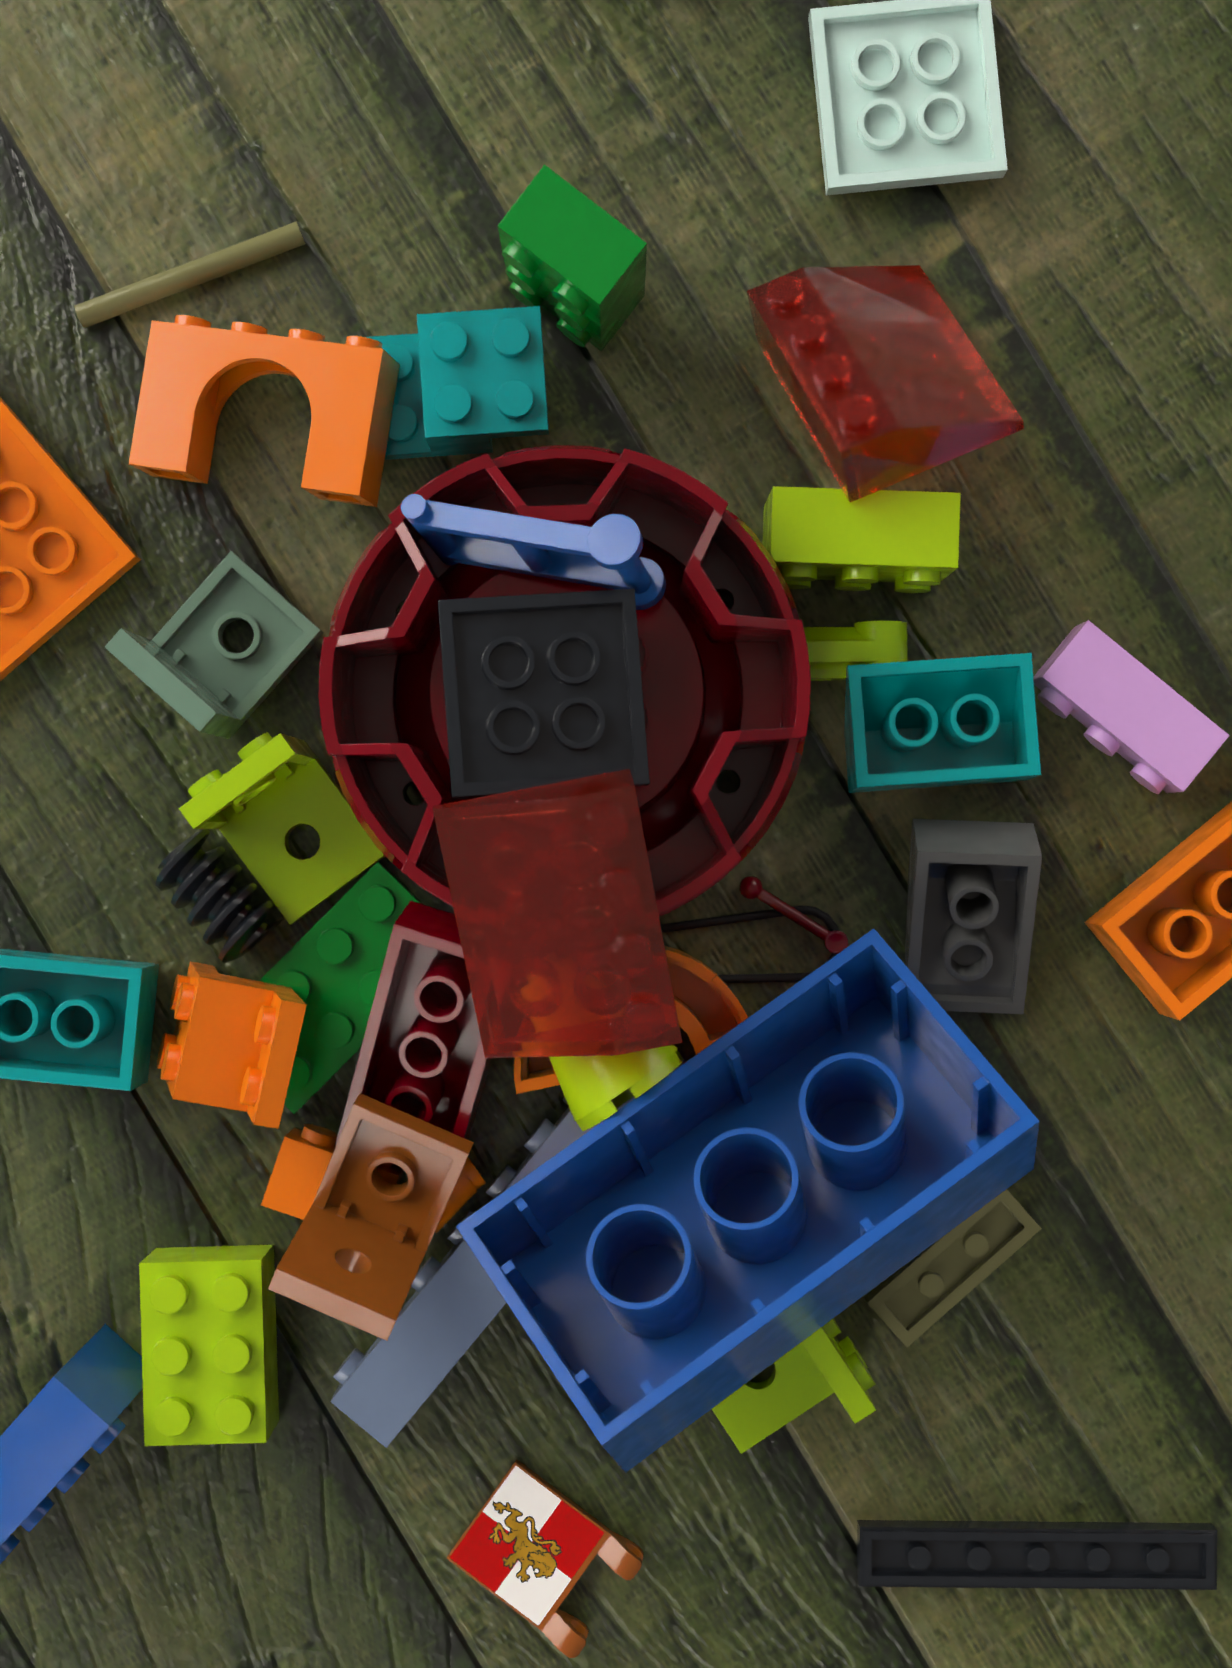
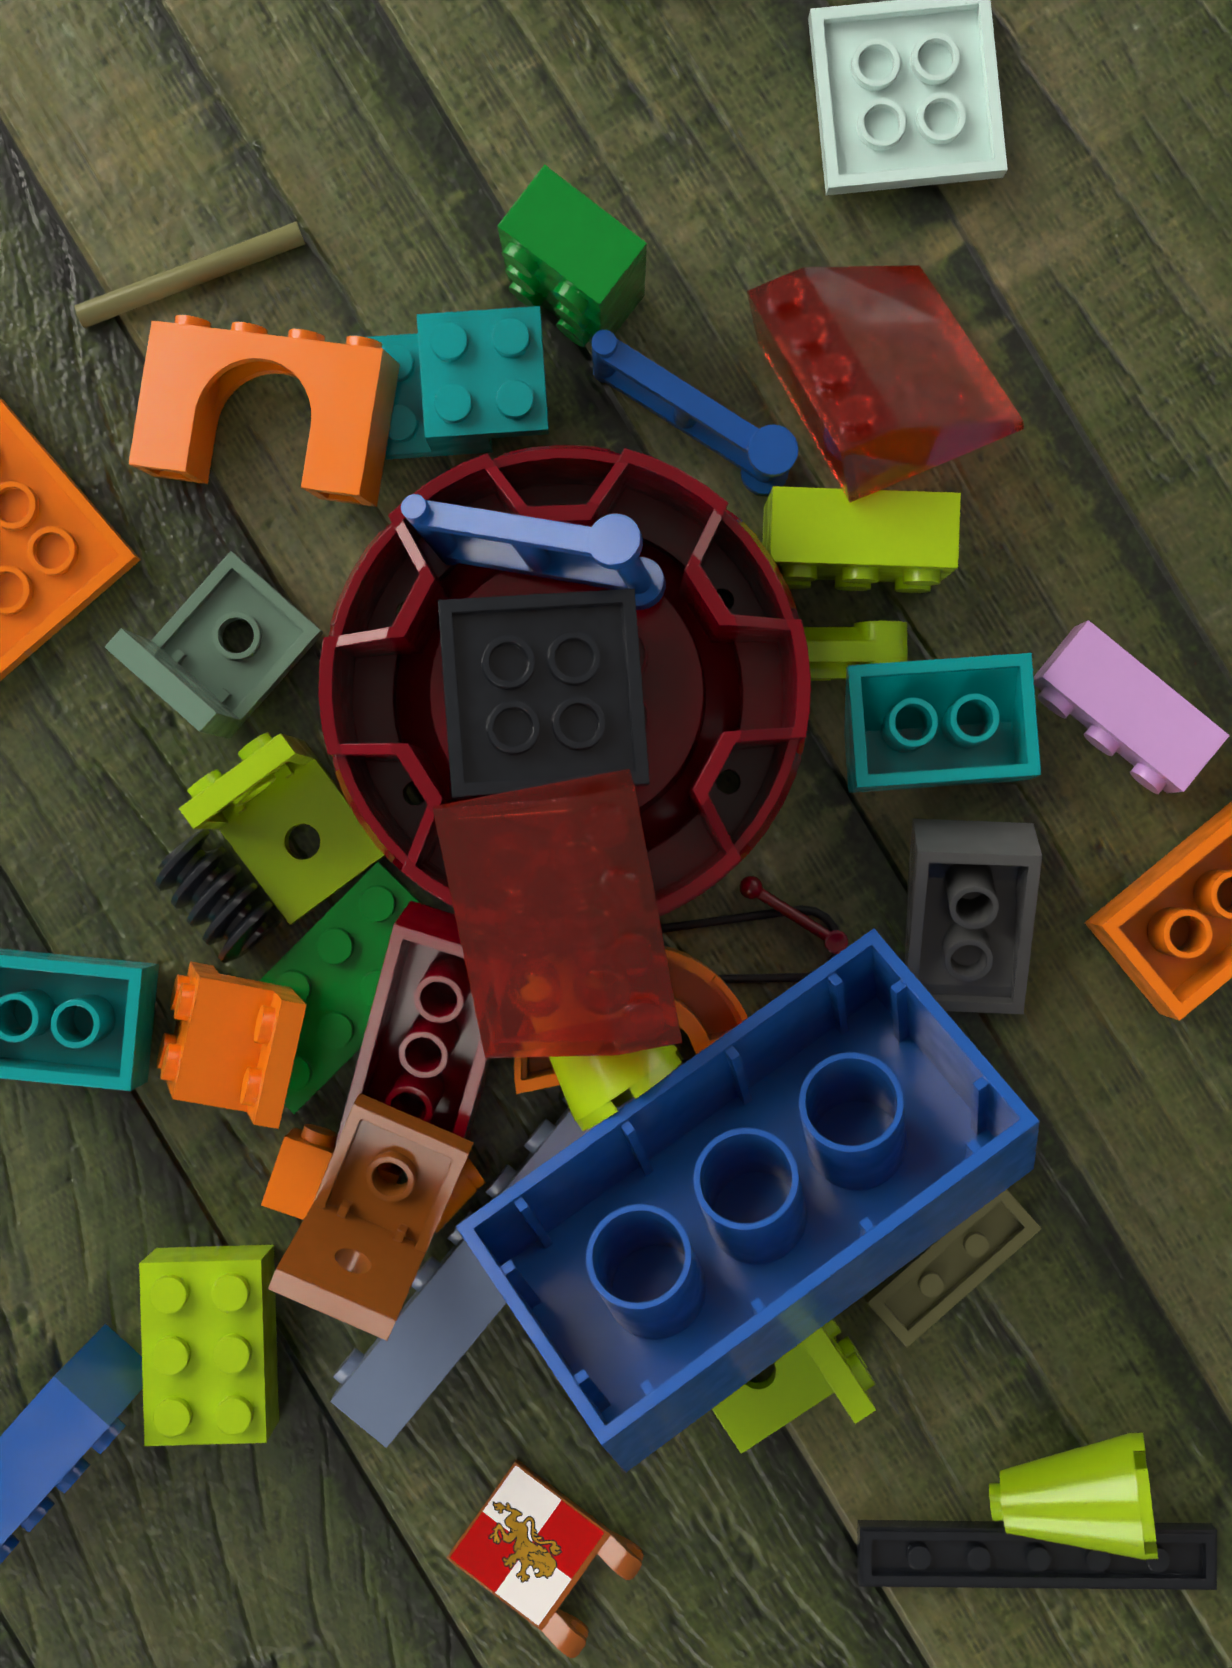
(761, 453): none -> blue piece
(1082, 1498): none -> lime cone

